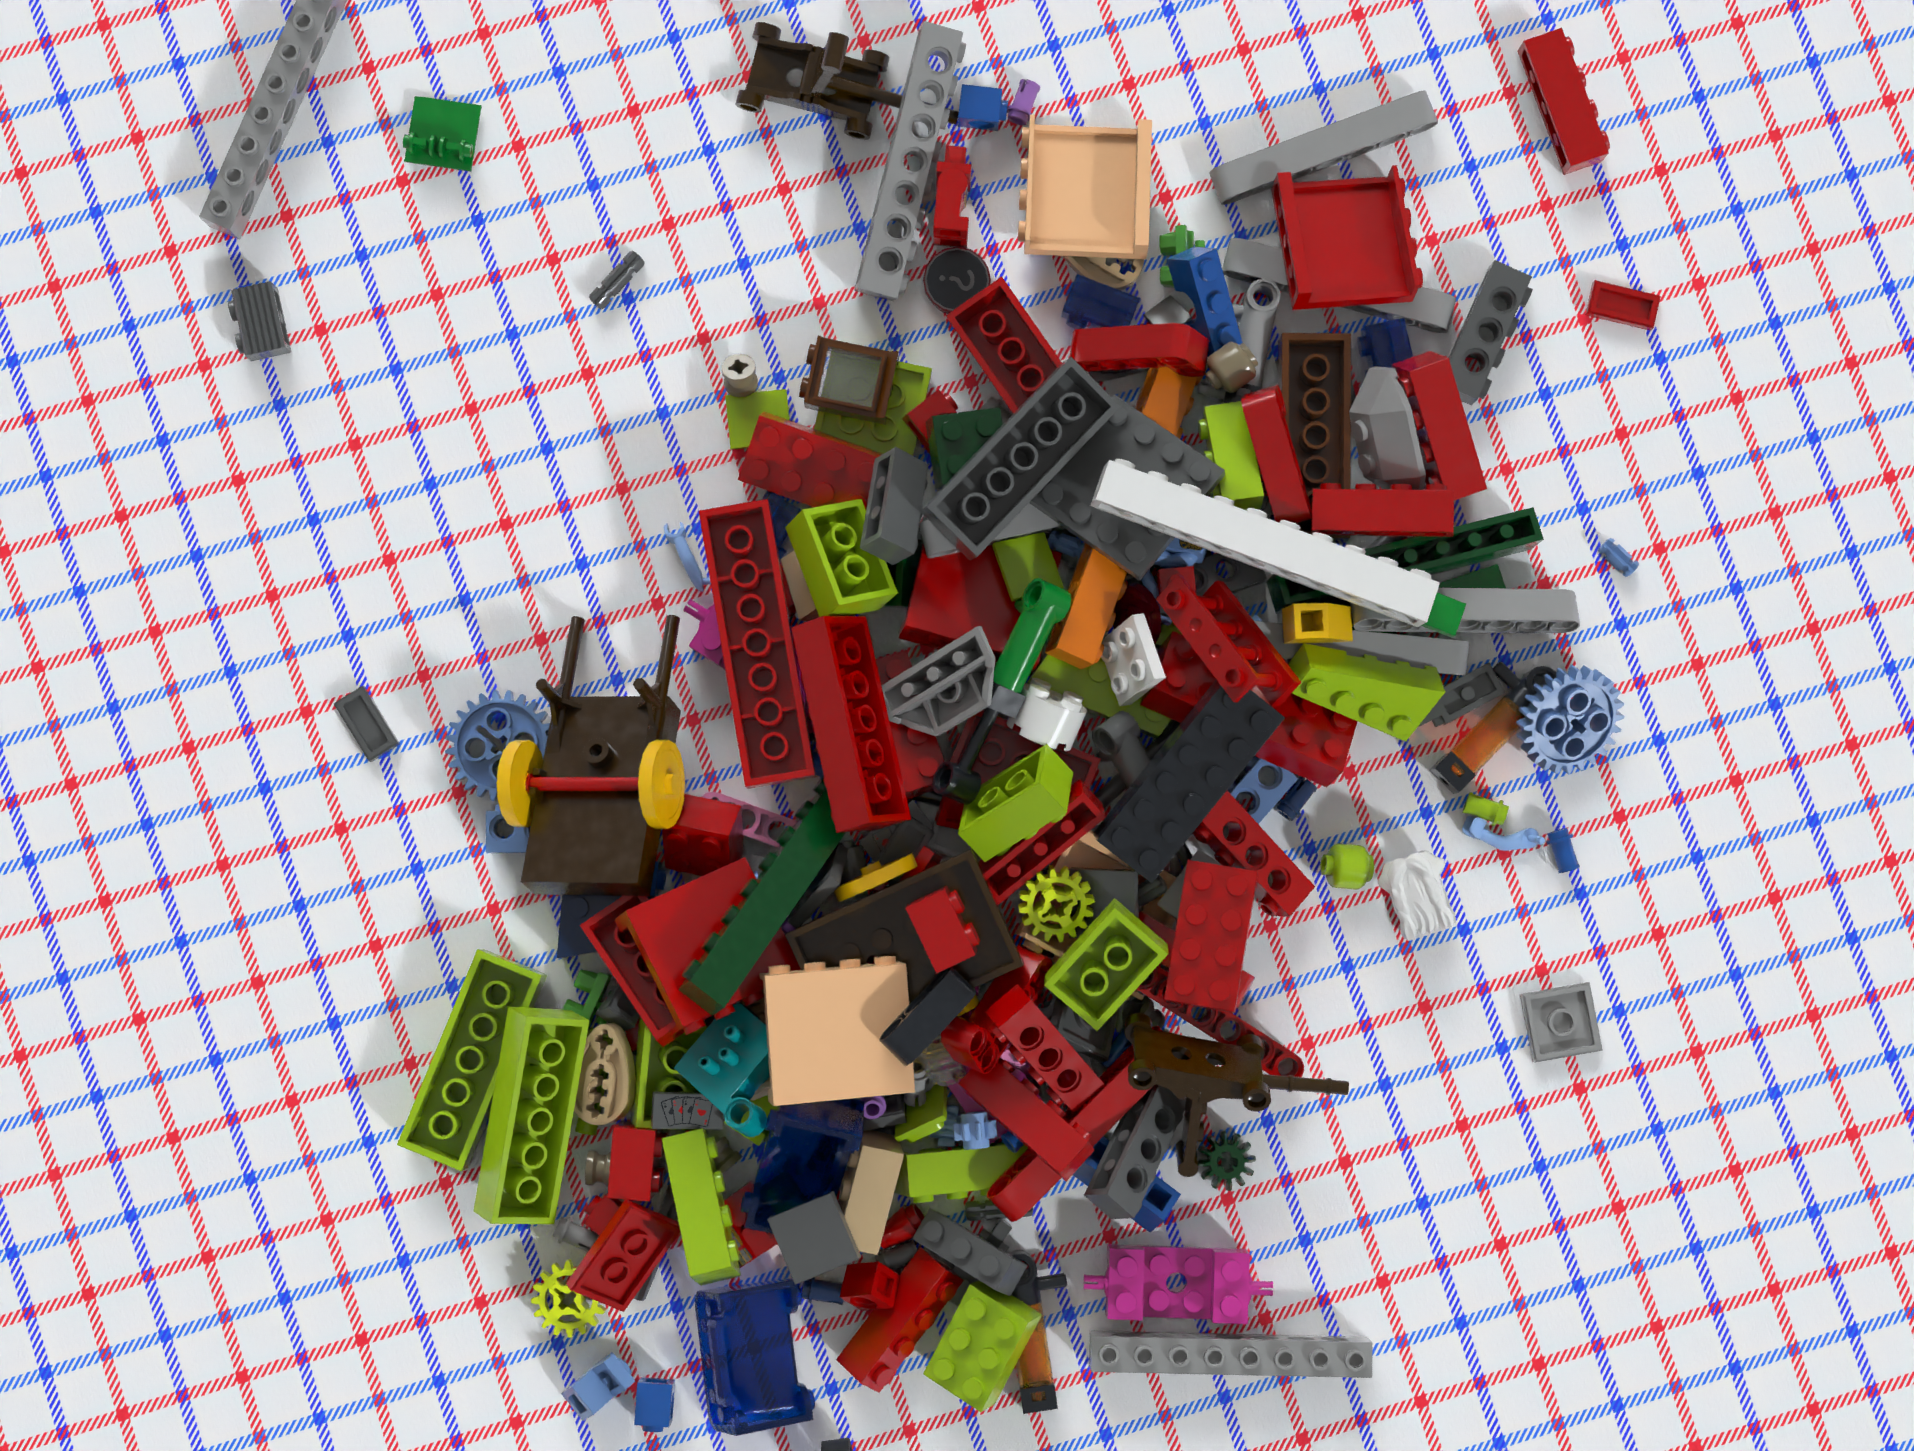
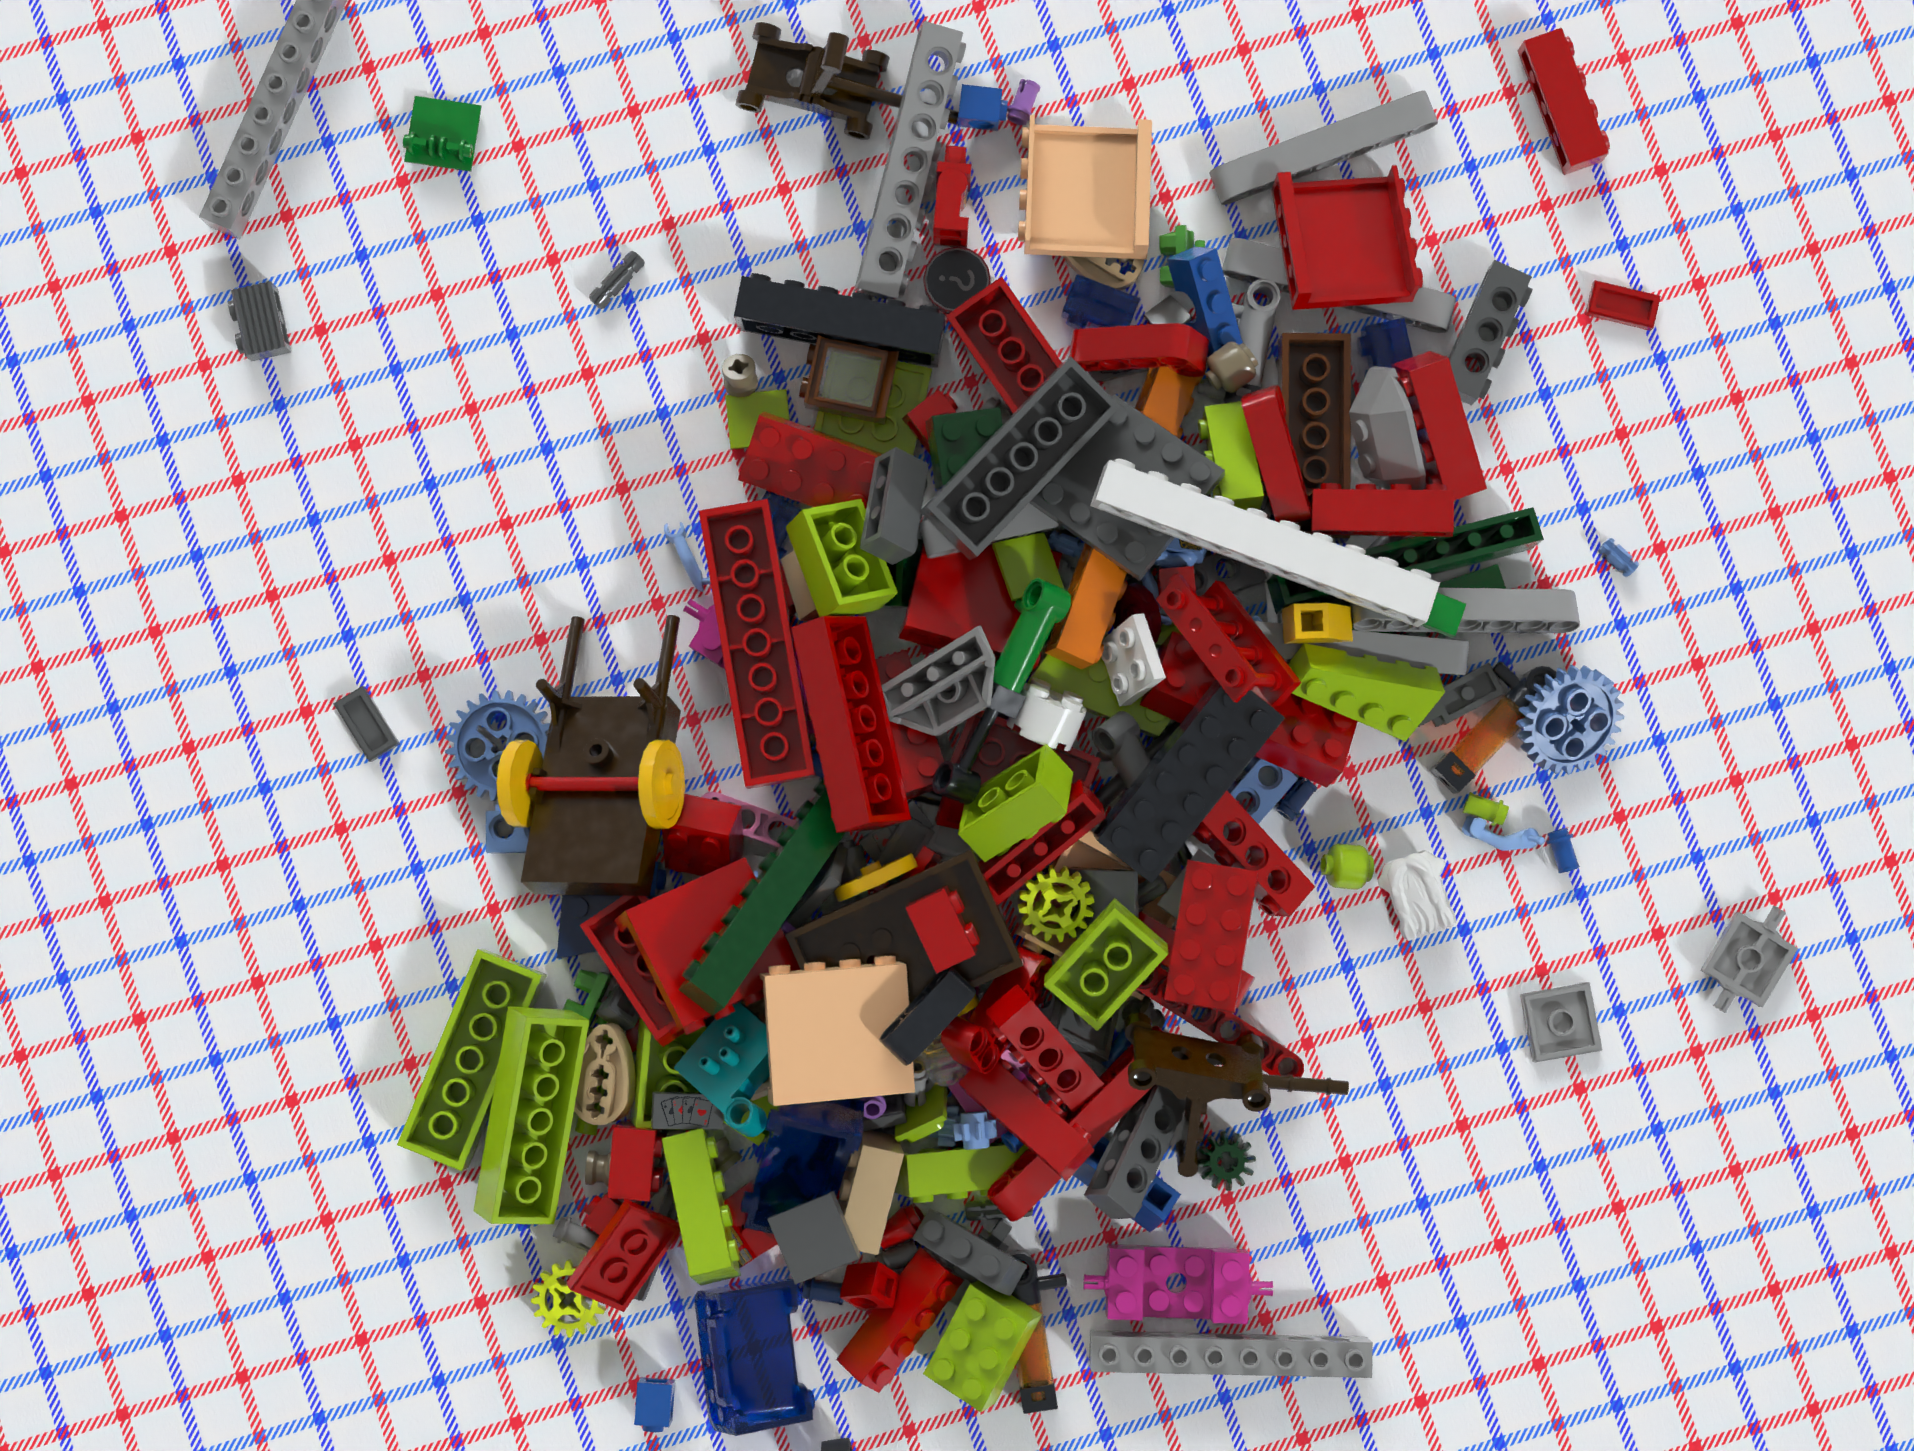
(598, 1386): medium blue brick -> none
(804, 313): none -> black brick
(1749, 959): none -> light grey plate

